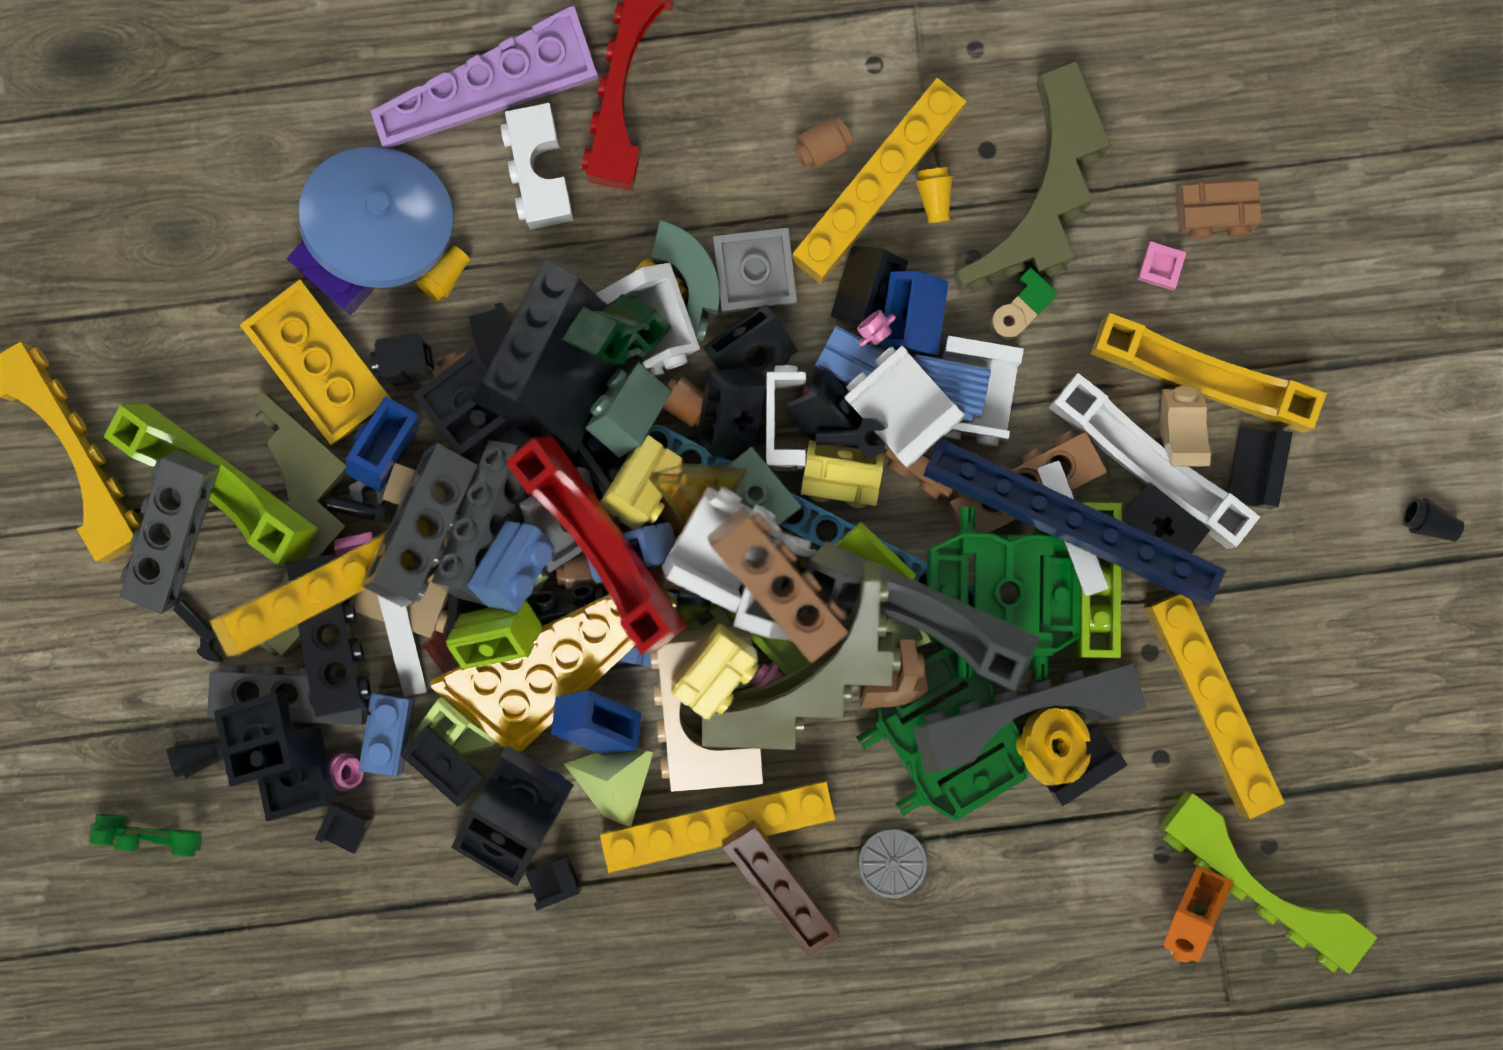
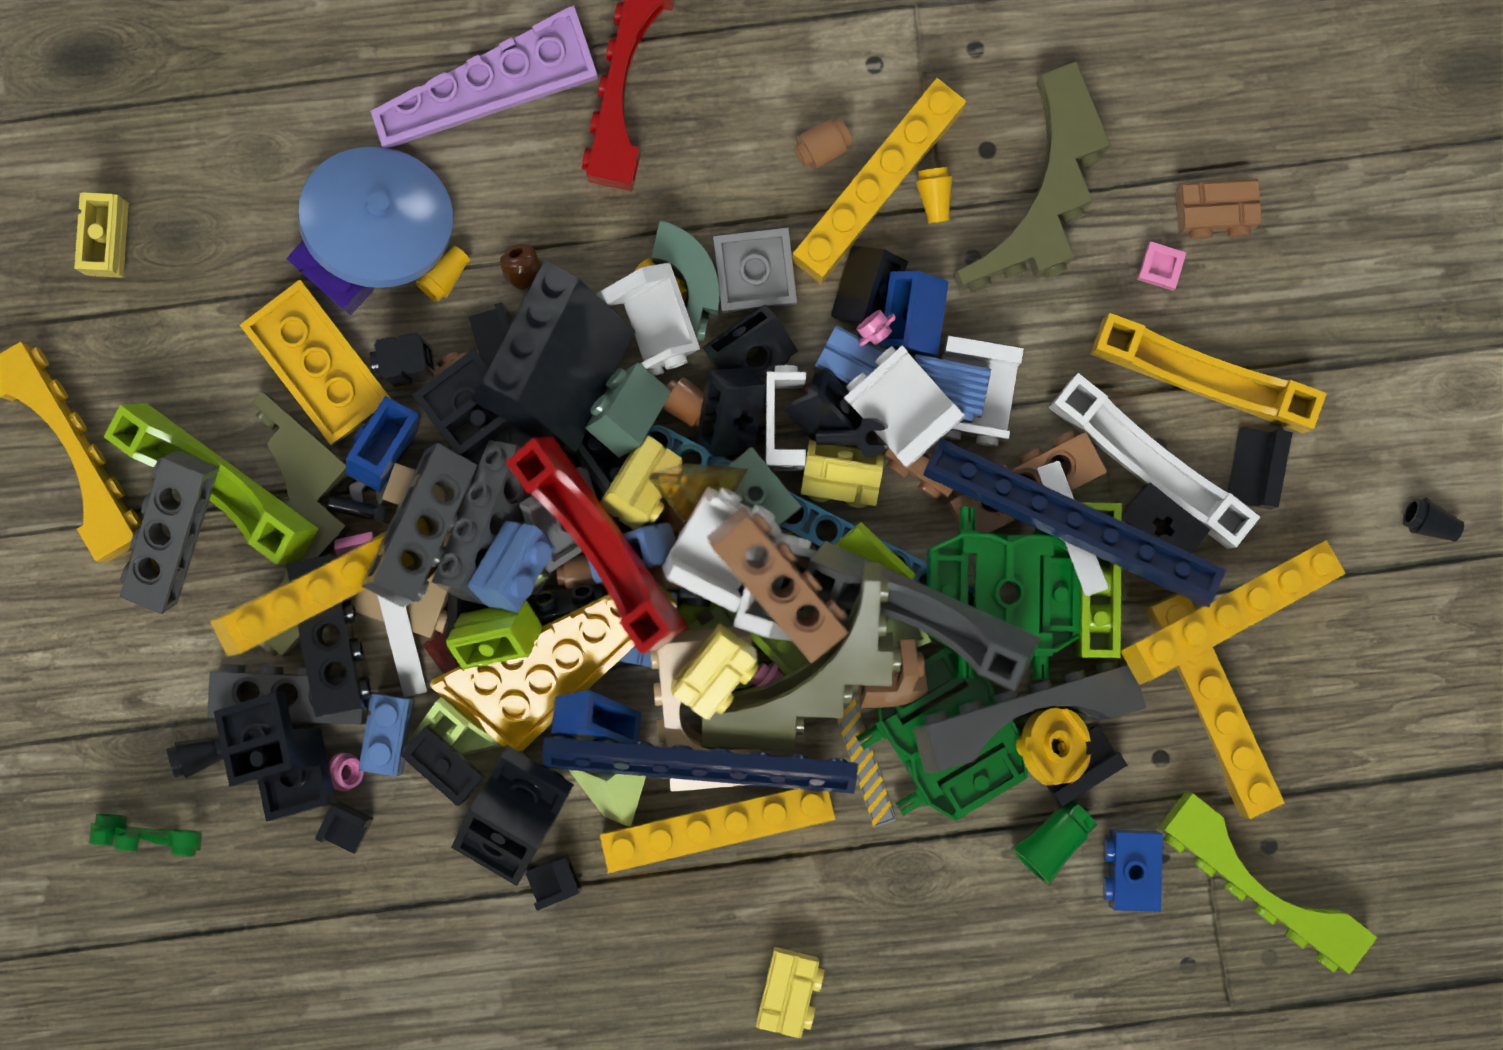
(101, 235): none -> light yellow brick
(201, 628): black bar -> none
(520, 265): none -> reddish brown piece
(530, 134): white arch -> none
(618, 331): dark green brick -> none
(700, 765): none -> dark blue plate
(780, 888): reddish brown plate -> none
(788, 993): none -> light yellow brick
(868, 771): none -> sticker
(892, 863): light grey wheel -> none
(1013, 318): leg -> none
(1054, 841): none -> green plant
(1134, 870): none -> blue brick
(1184, 427): tan arch -> none
(1191, 932): orange torso -> none
(1232, 612): none -> yellow arch

